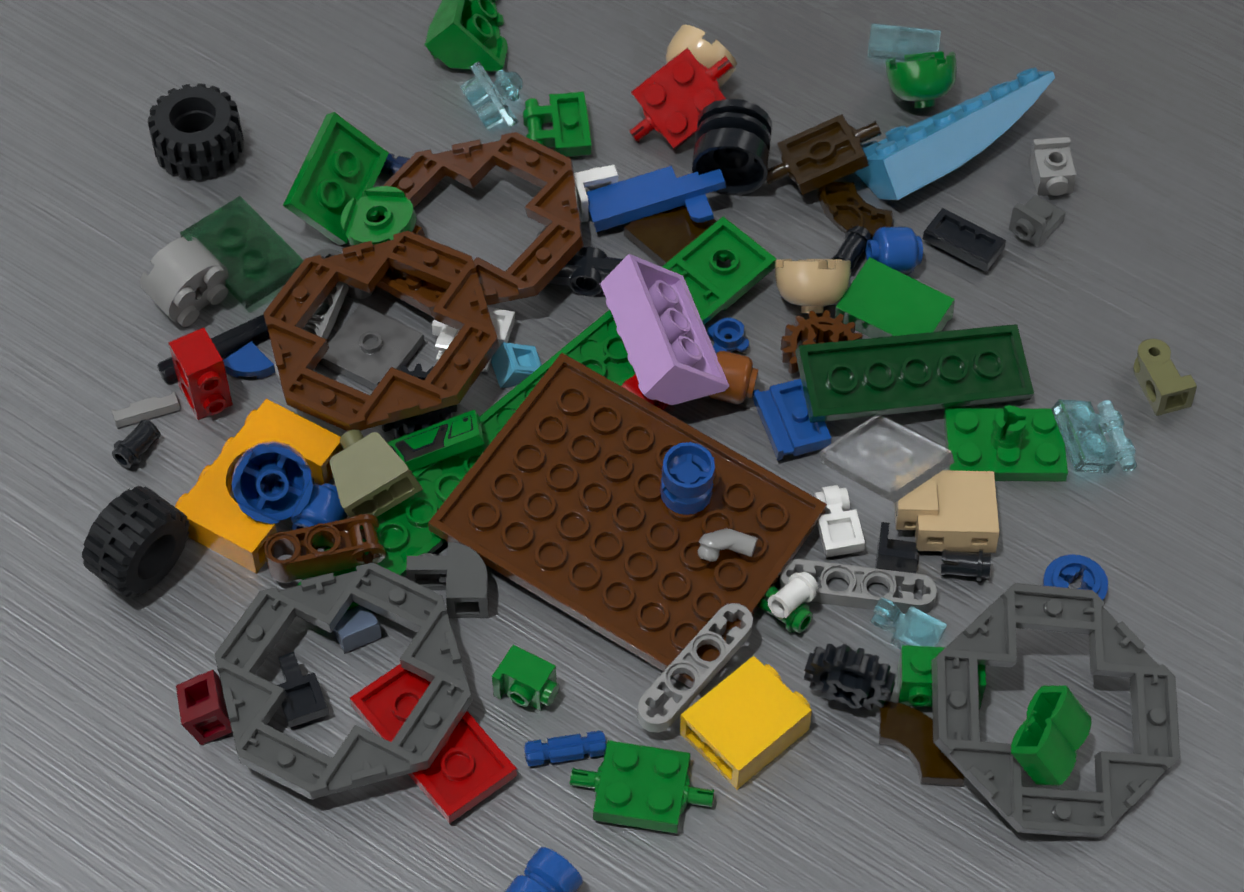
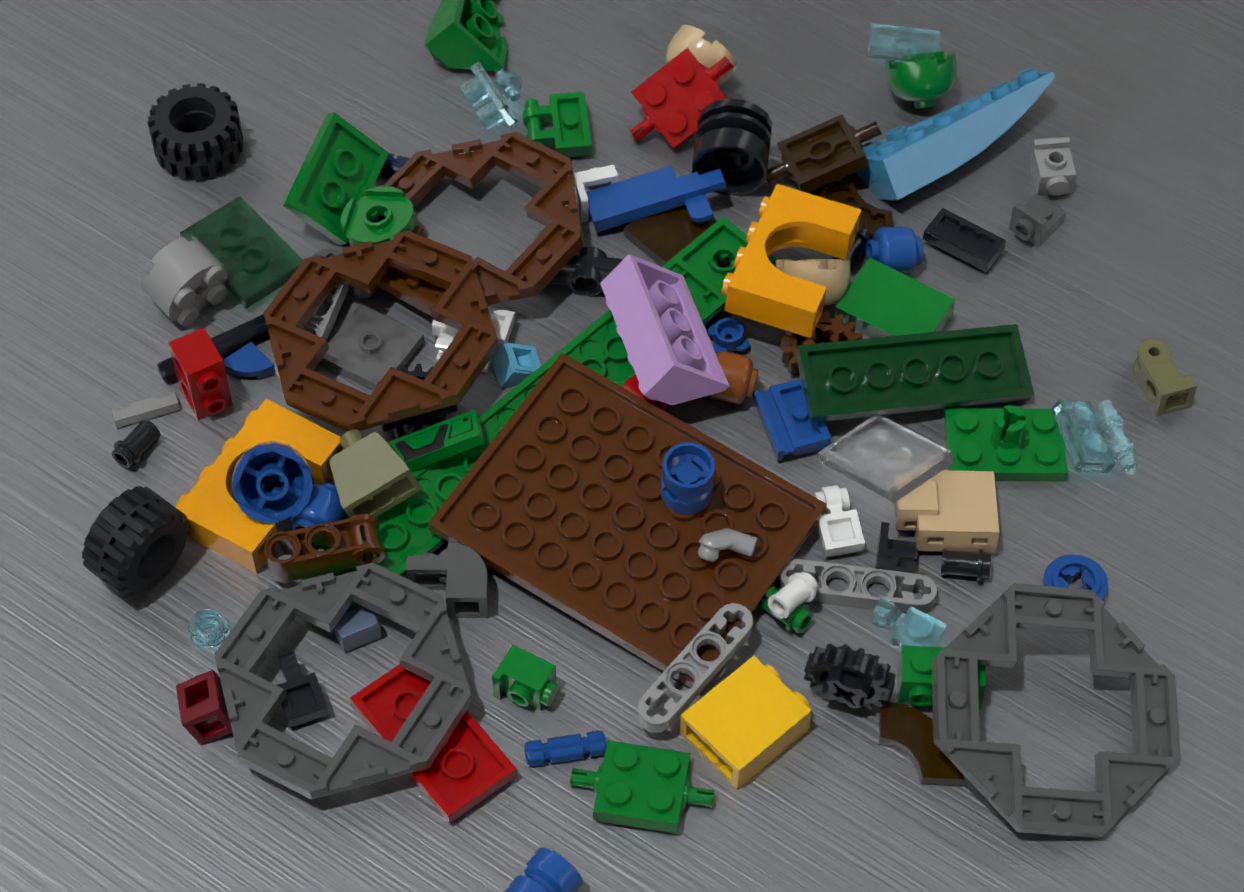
(208, 619): none -> clear light blue plate
(786, 221): none -> light orange arch
(1051, 735): green brick -> none

